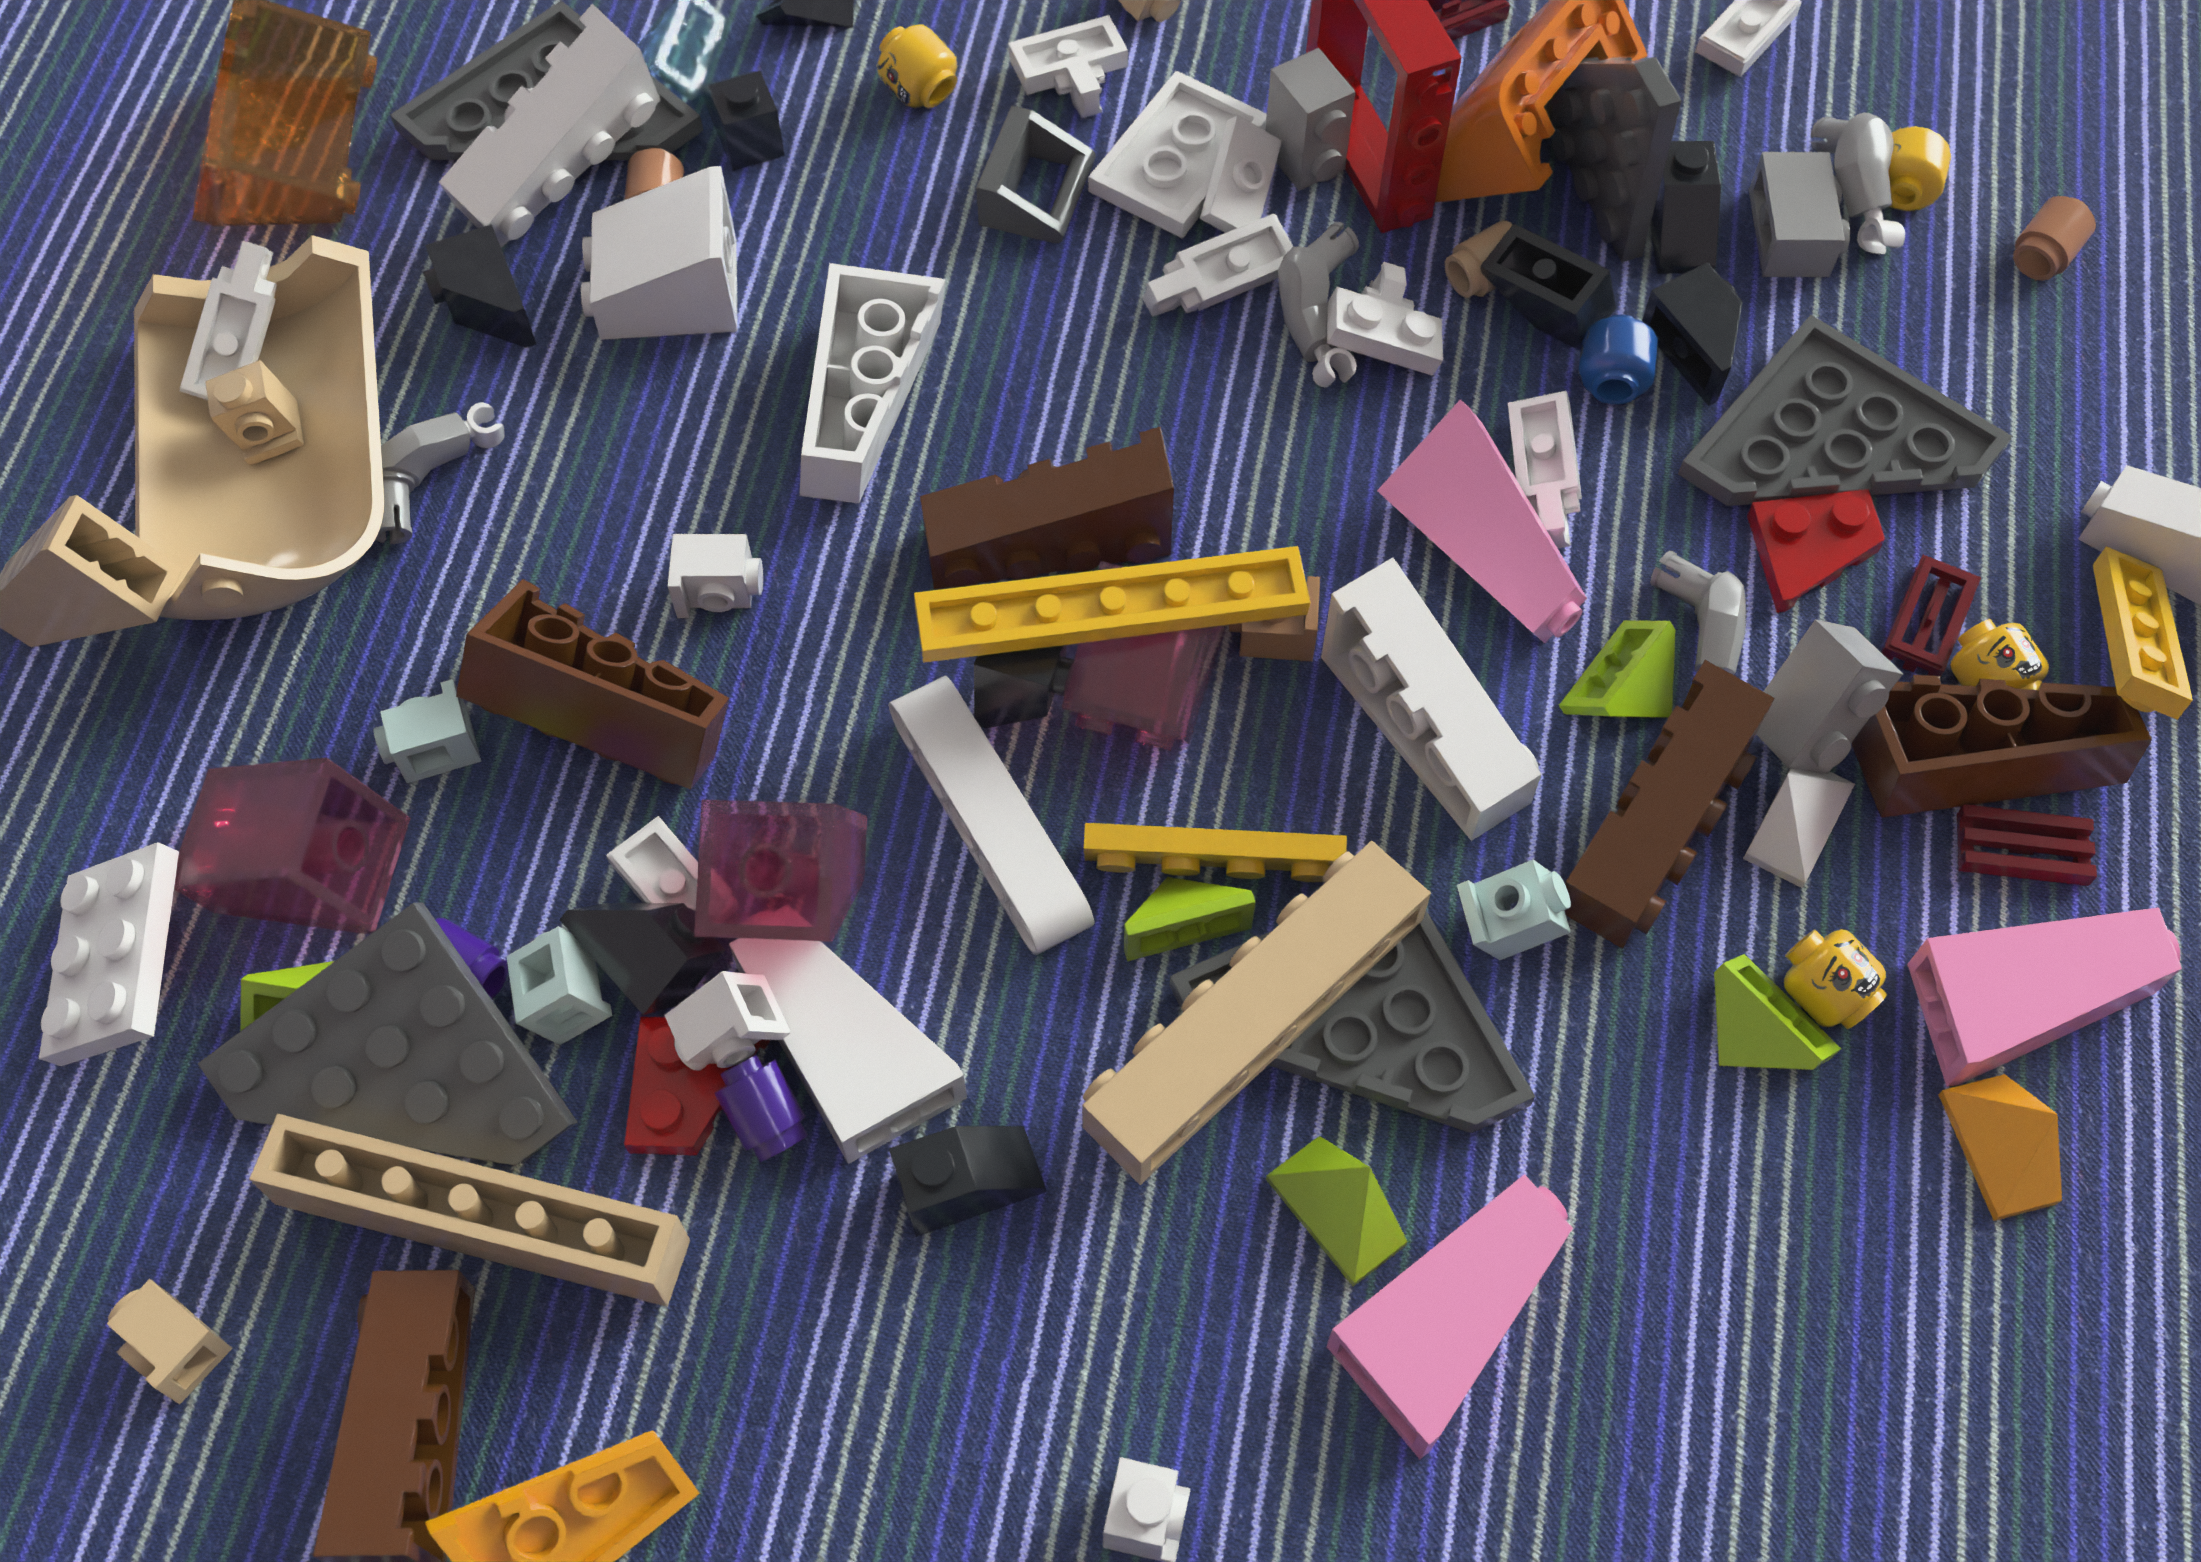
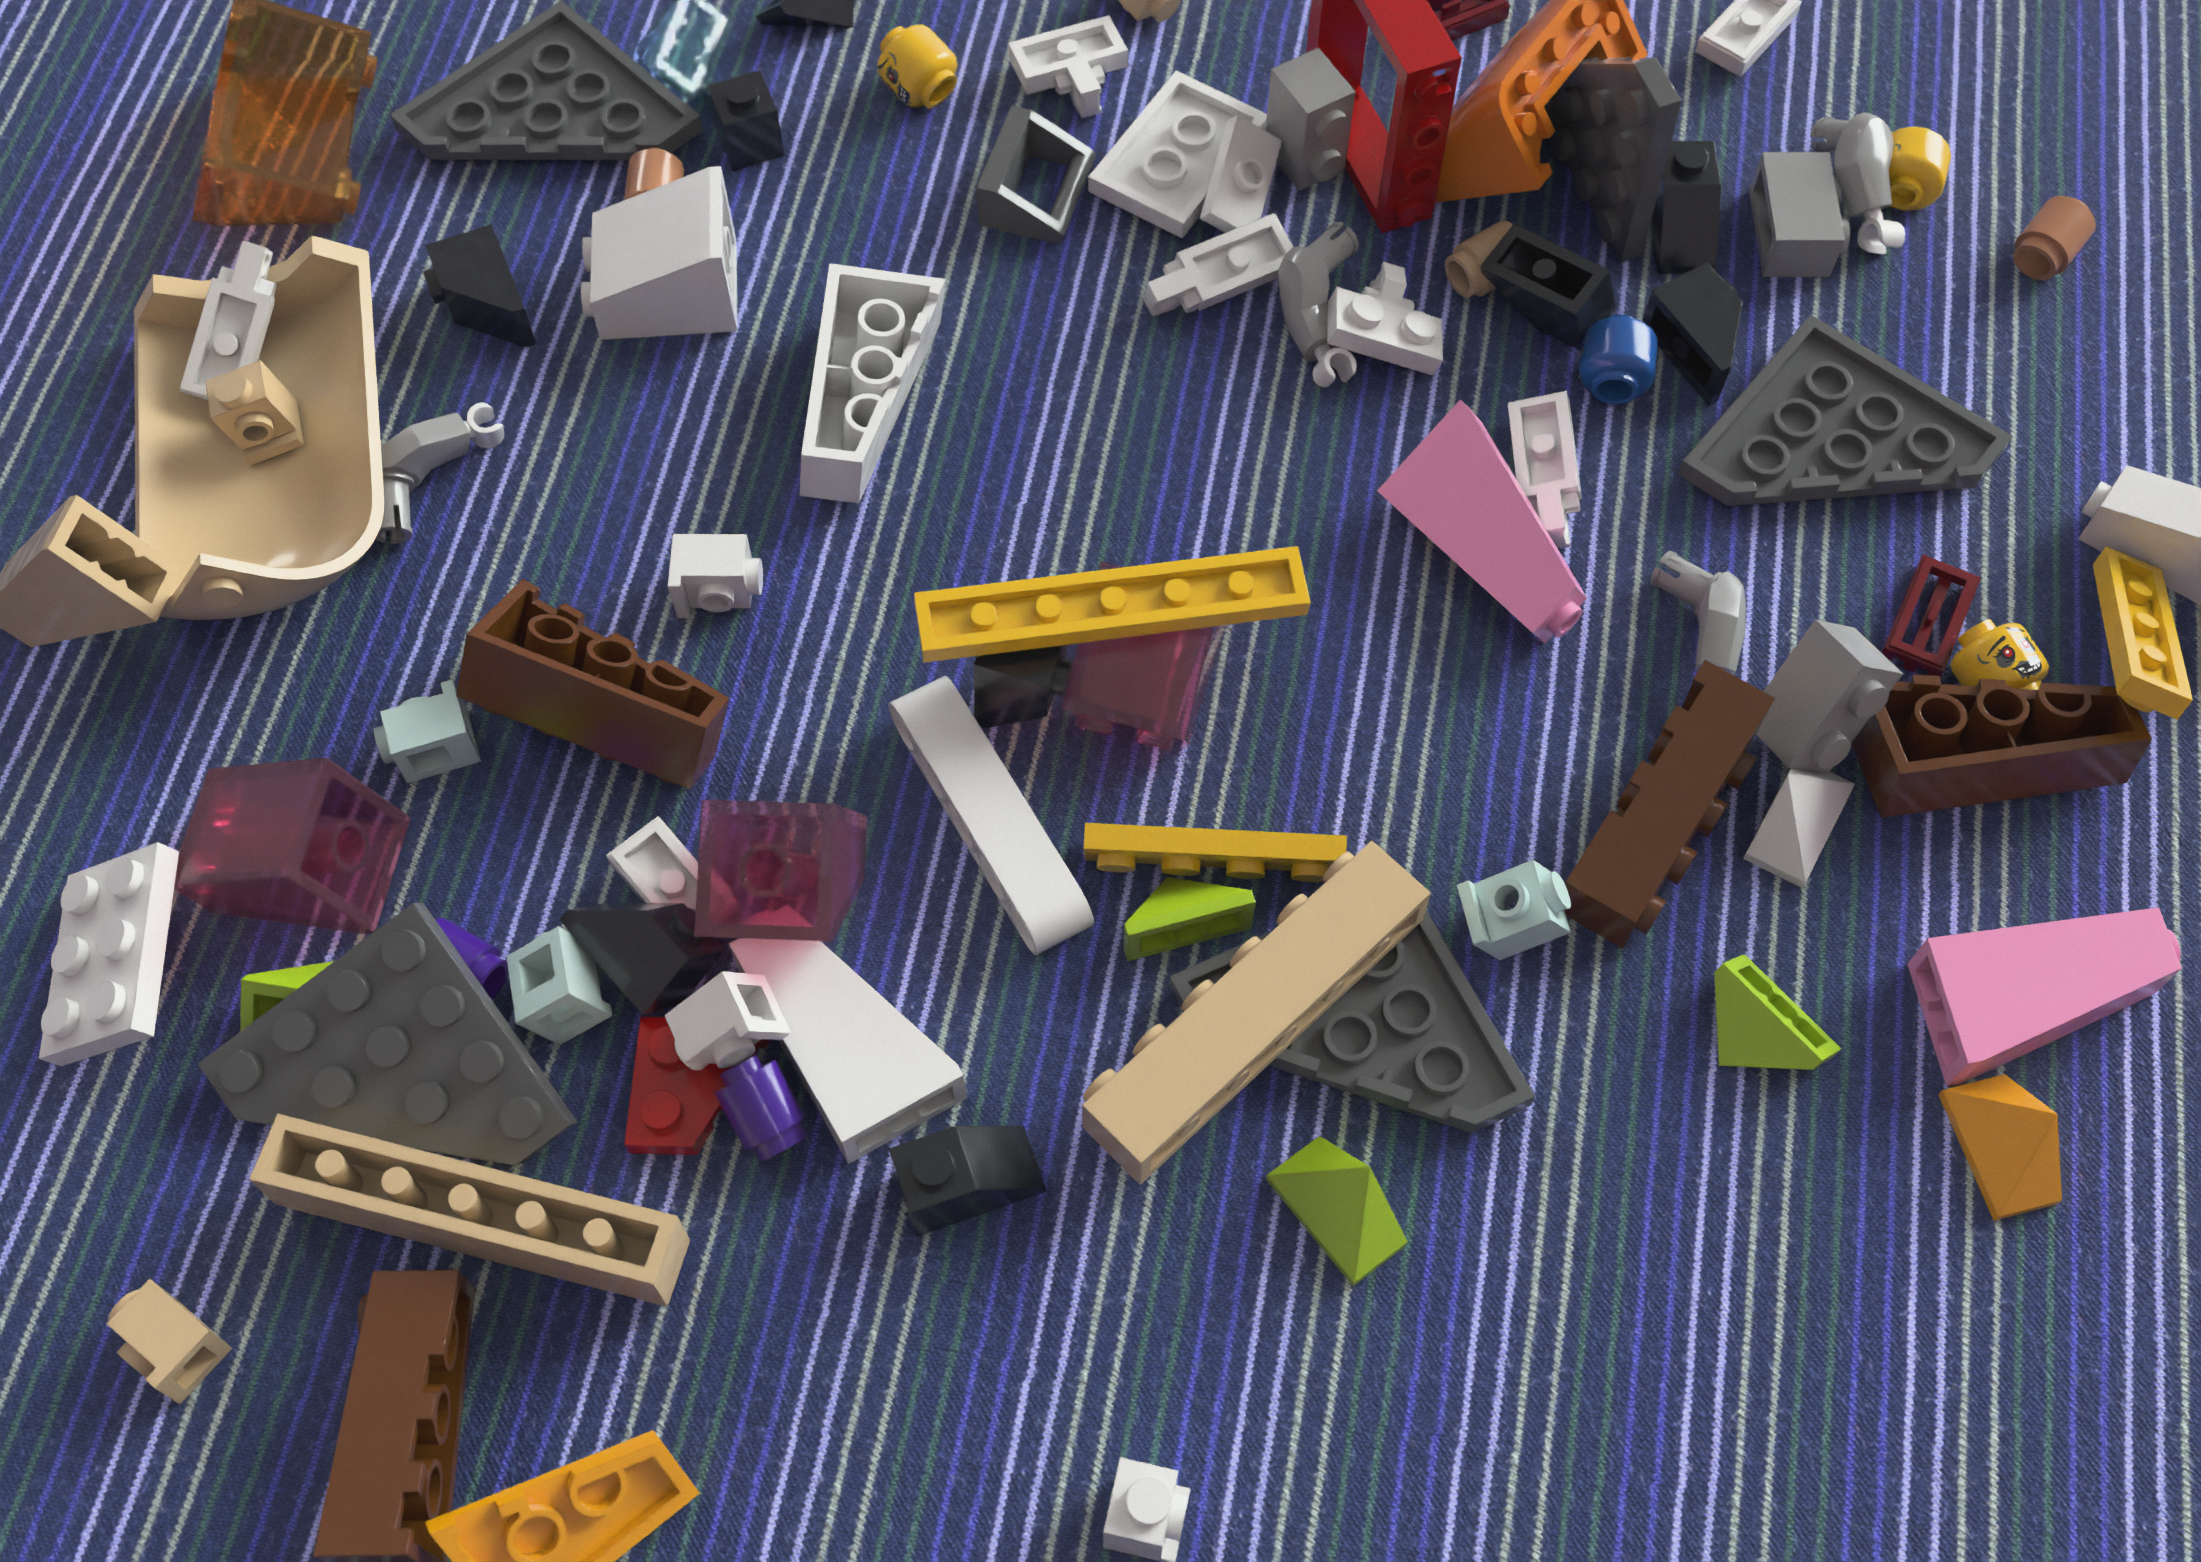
(554, 130): white wedge -> none
(1053, 517): reddish brown wedge -> none
(1282, 637): medium nougat brick -> none
(1427, 699): white wedge -> none
(1443, 1317): bright pink slope -> none
(1629, 674): lime slope -> none
(1812, 540): red wing -> none
(1834, 978): yellow head -> none
(2025, 834): dark red tile -> none

